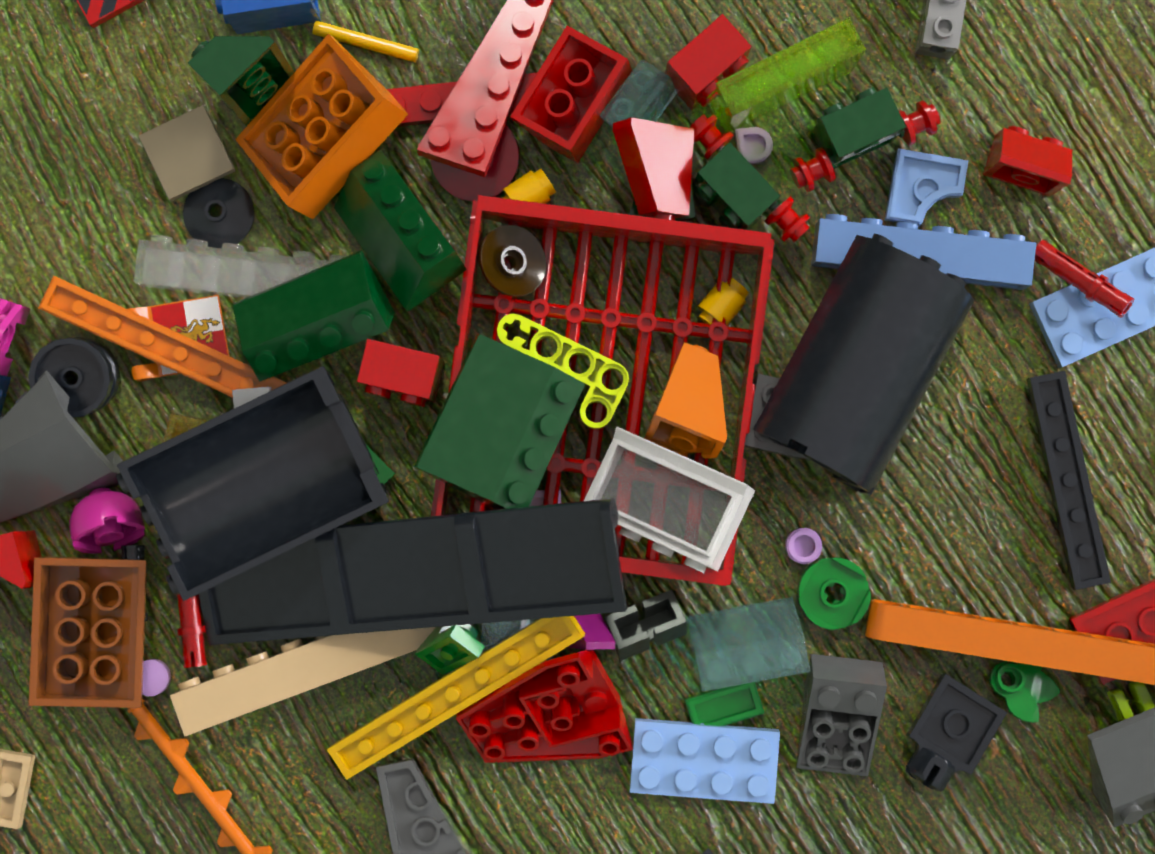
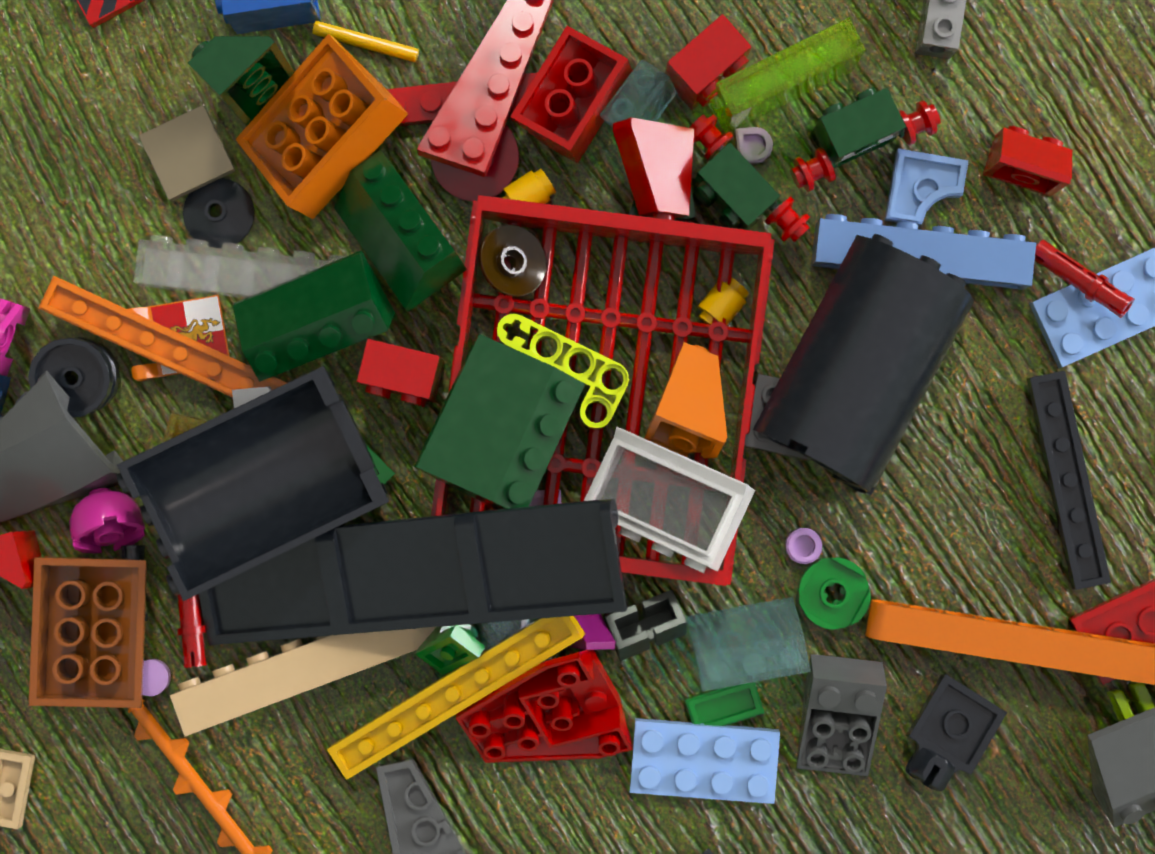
(1027, 688): green plate -> none

